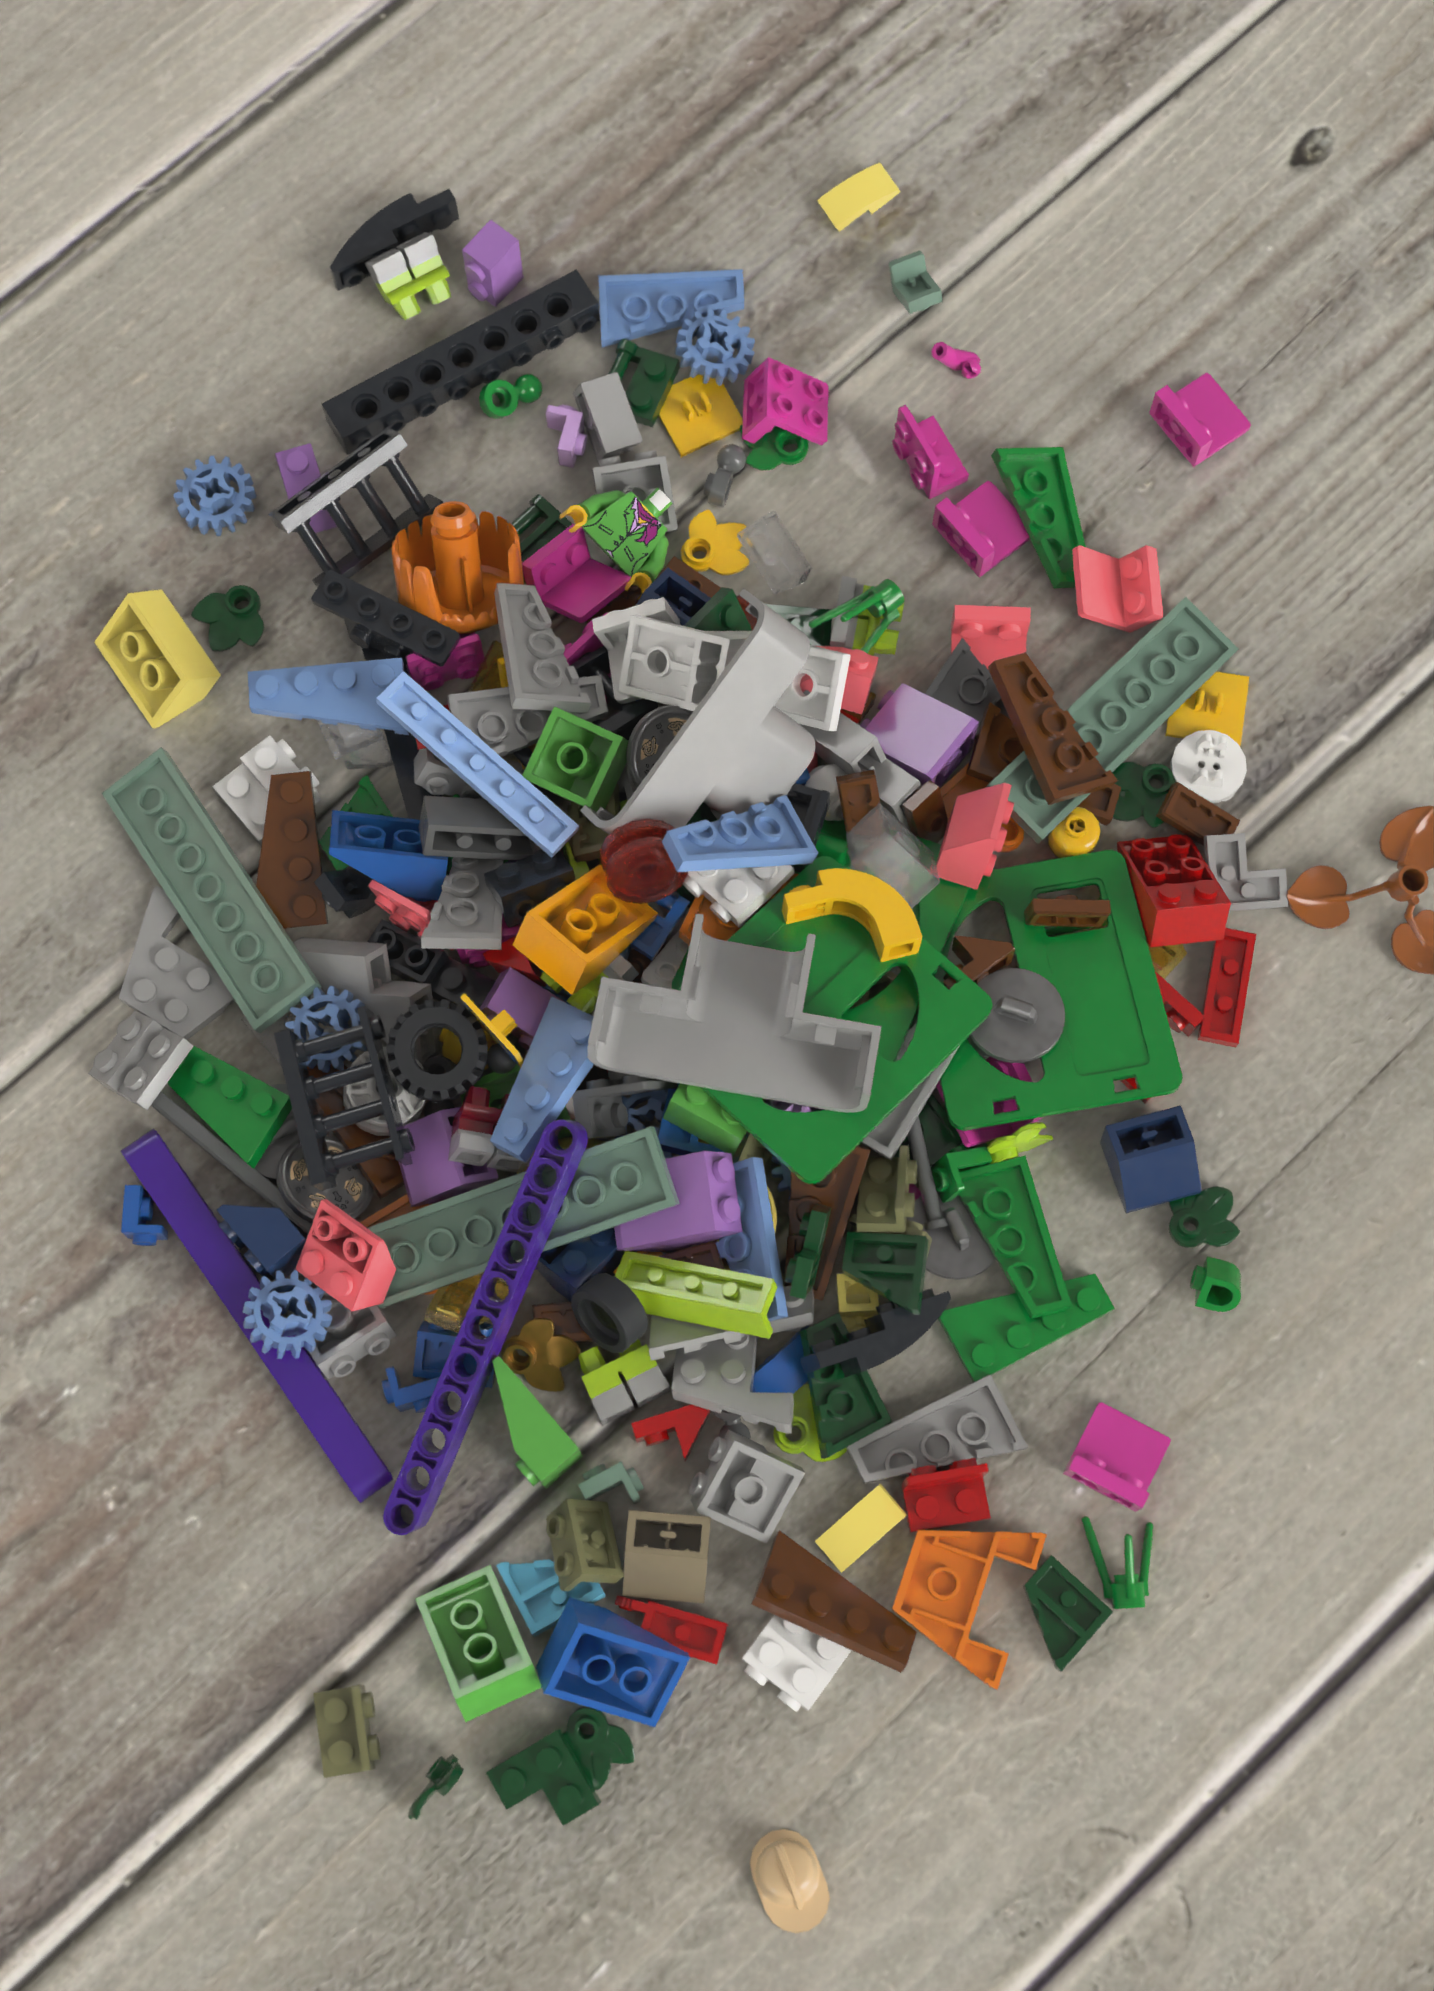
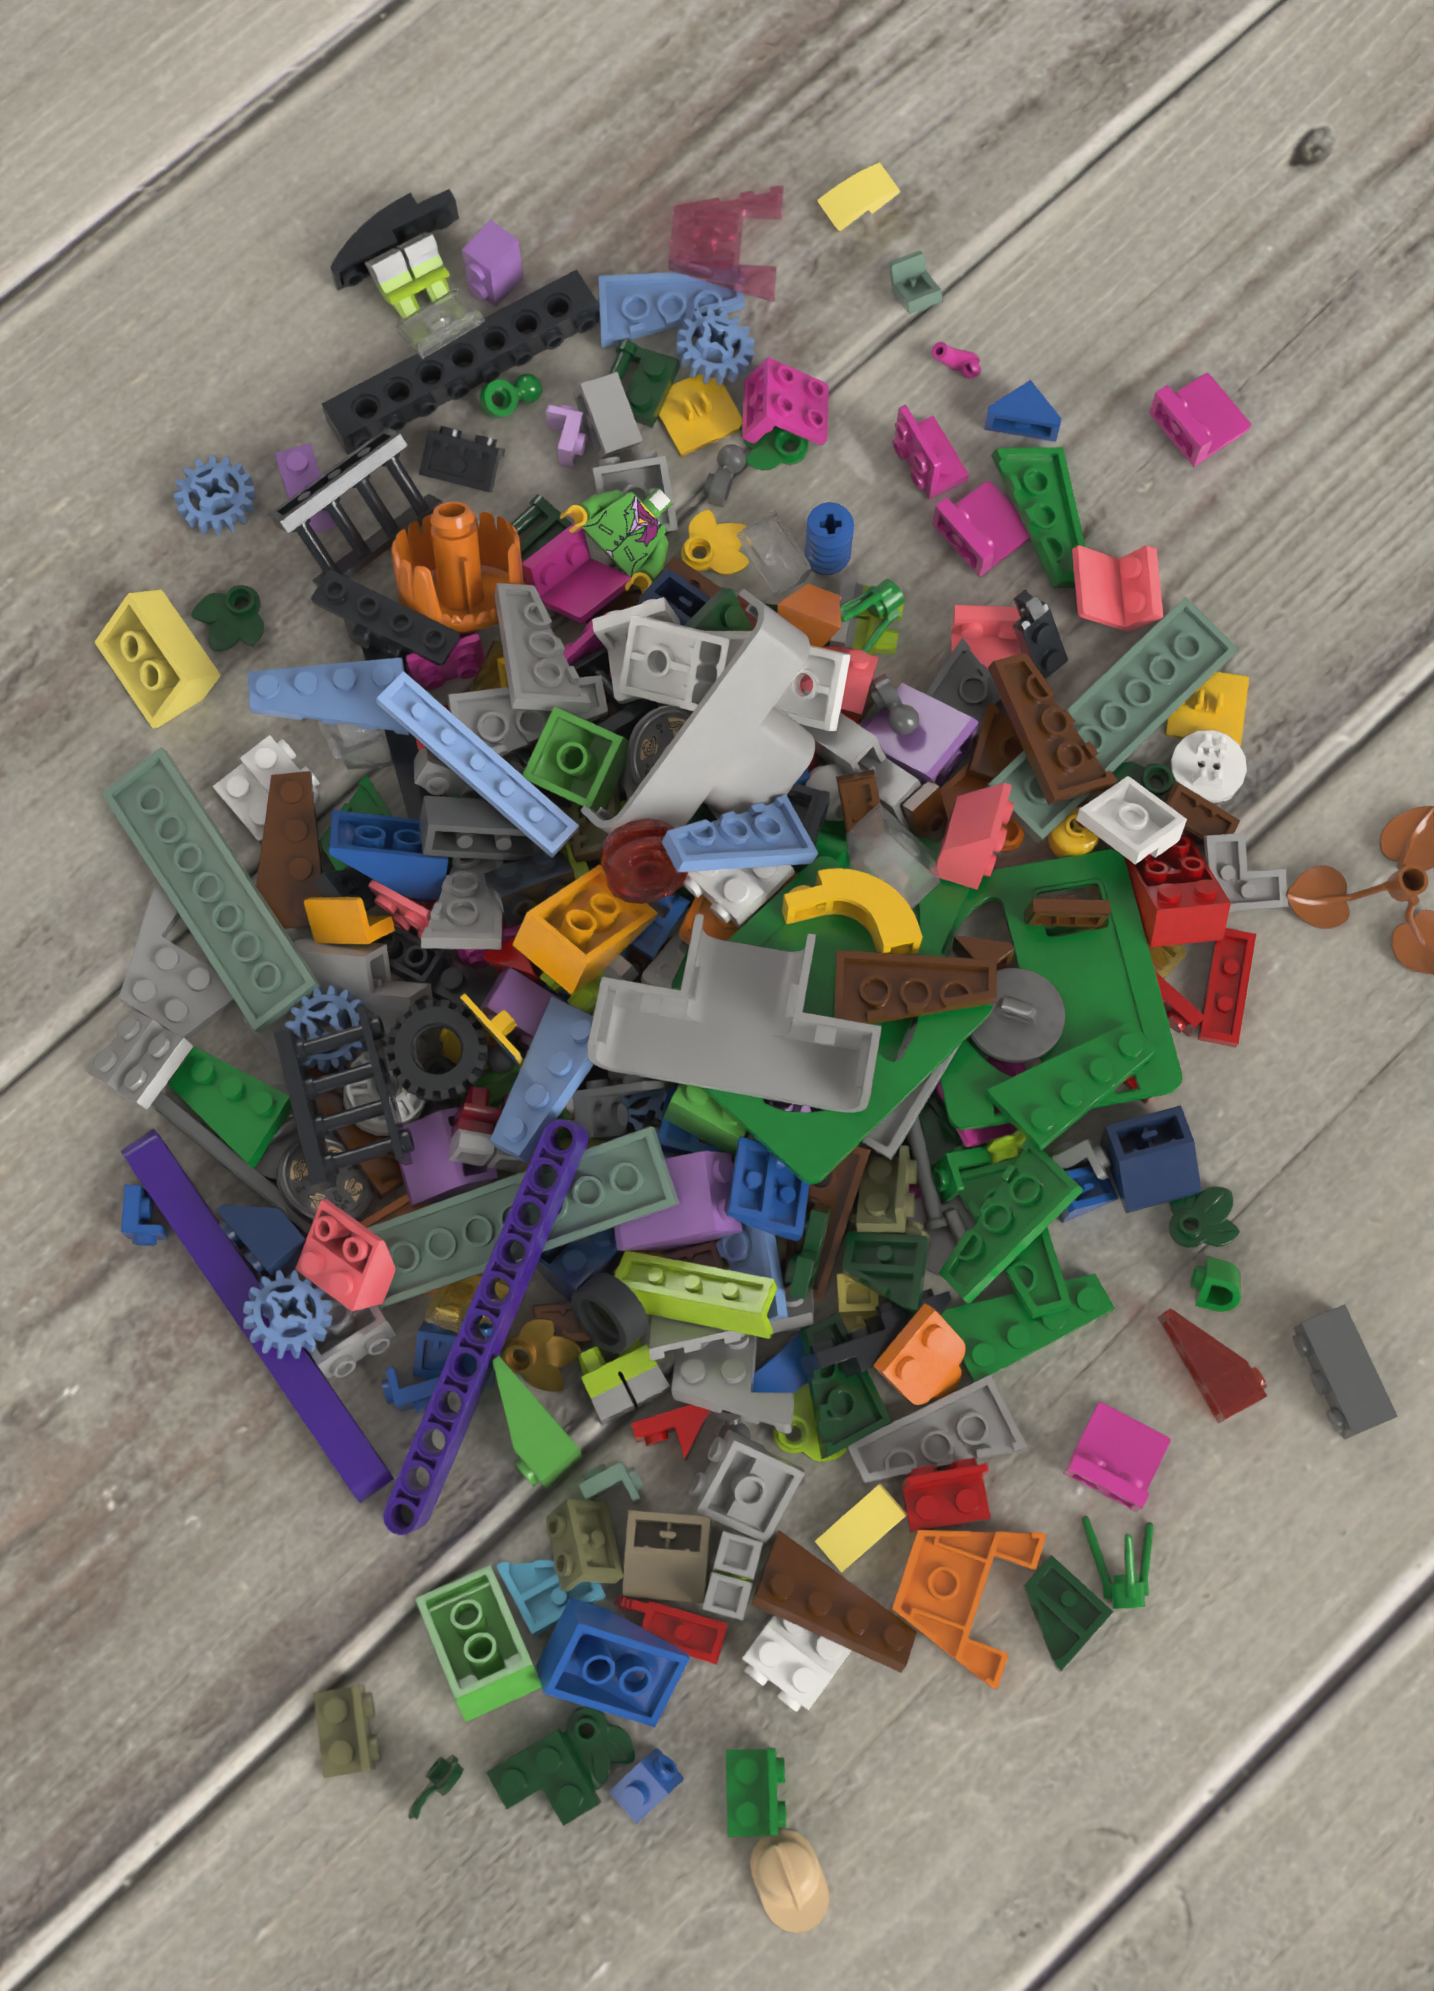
(344, 921): none -> light orange panel
(439, 323): none -> clear plate
(460, 459): none -> black bracket
(647, 1784): none -> blue bracket
(709, 241): none -> clear pink wing
(732, 1575): none -> light grey hips
(753, 1792): none -> green bracket
(766, 1192): none -> blue slope
(813, 612): none -> orange slope
(829, 538): none -> blue piece
(901, 986): none -> reddish brown wing
(902, 717): none -> dark grey plate
(923, 1358): none -> orange plate
(1023, 1206): none -> green wing
(1024, 414): none -> blue slope
(1038, 634): none -> black hinge
(1066, 1087): none -> green wing
(1073, 1156): none -> light grey bracket
(1095, 1193): none -> blue slope
(1132, 820): none -> white plate
(1218, 1372): none -> clear red slope
(1343, 1372): none -> dark grey brick

